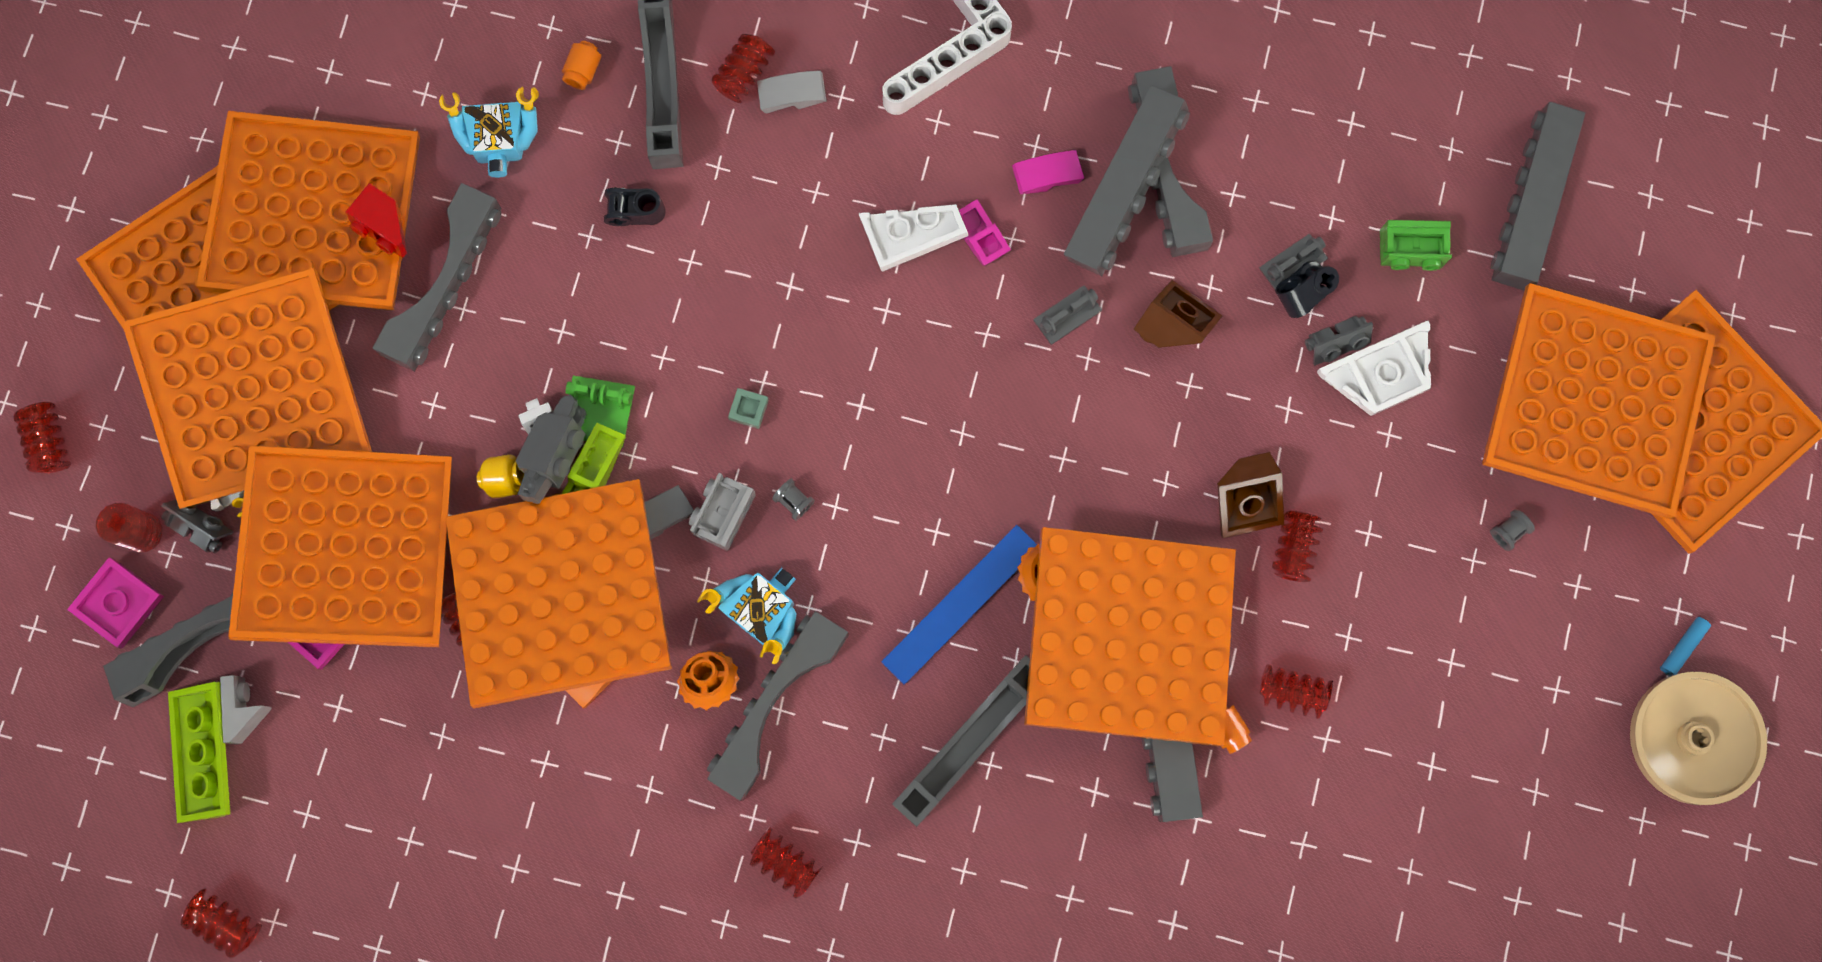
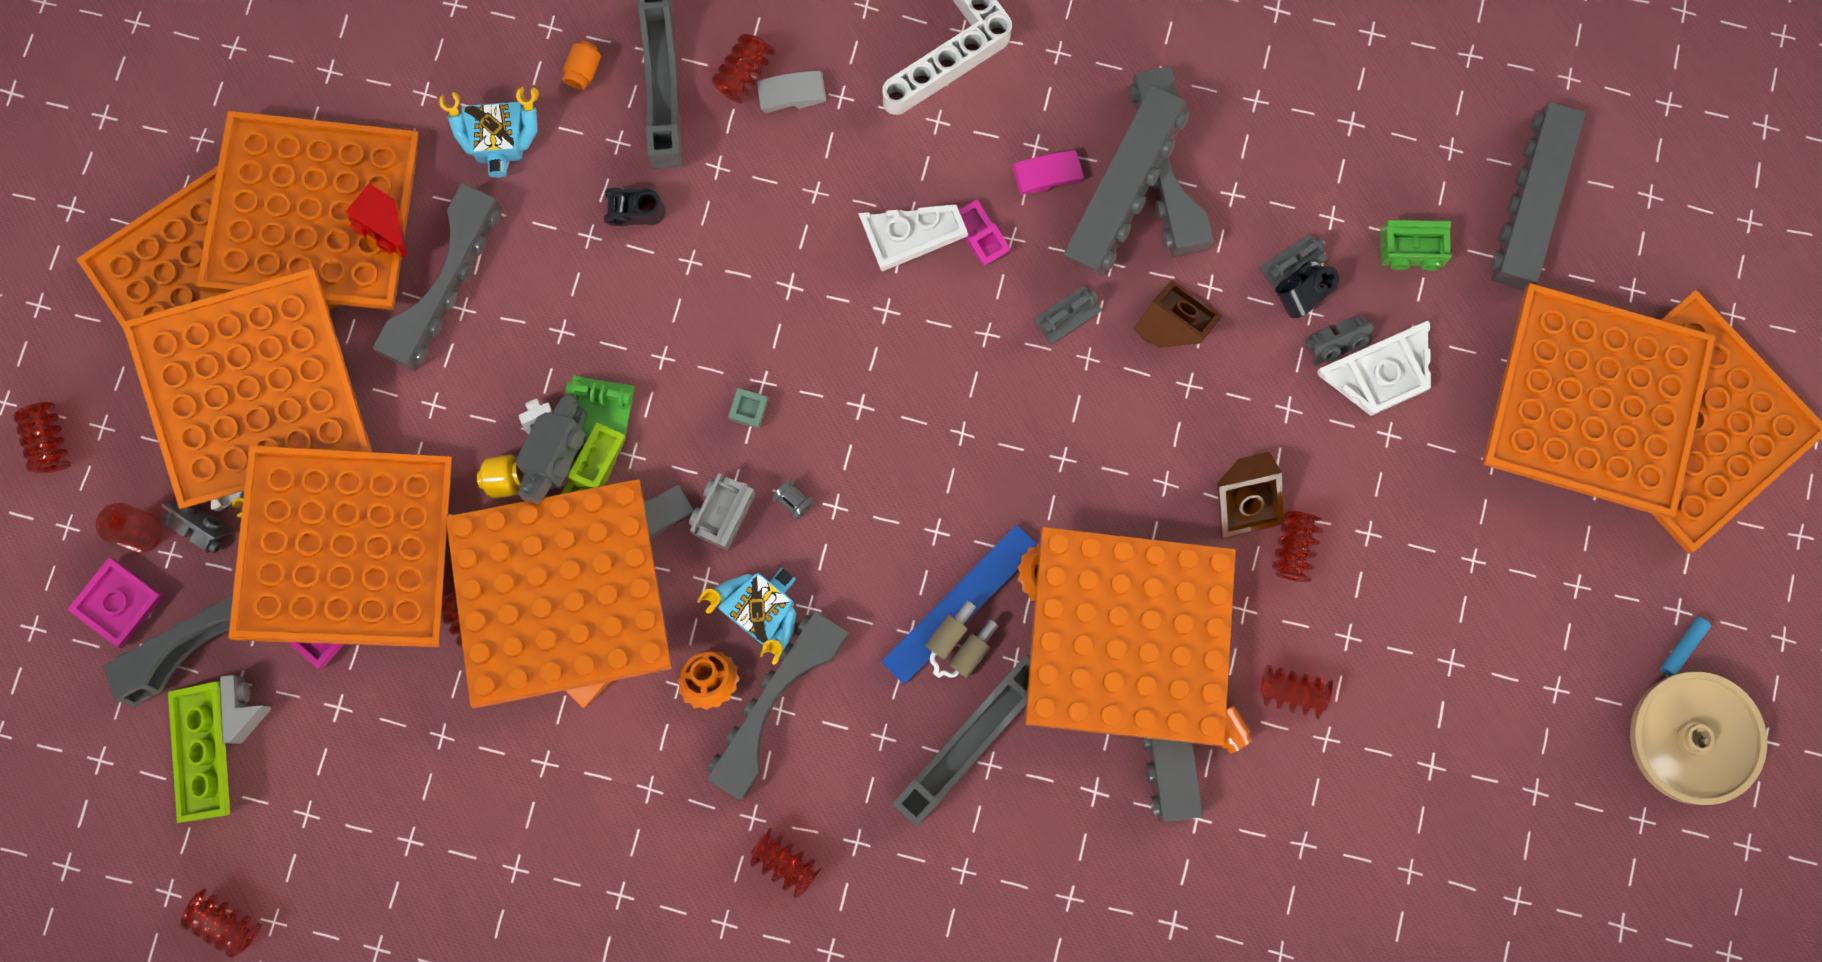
(970, 652): none -> dark tan piece
(1512, 530): dark grey bush -> none

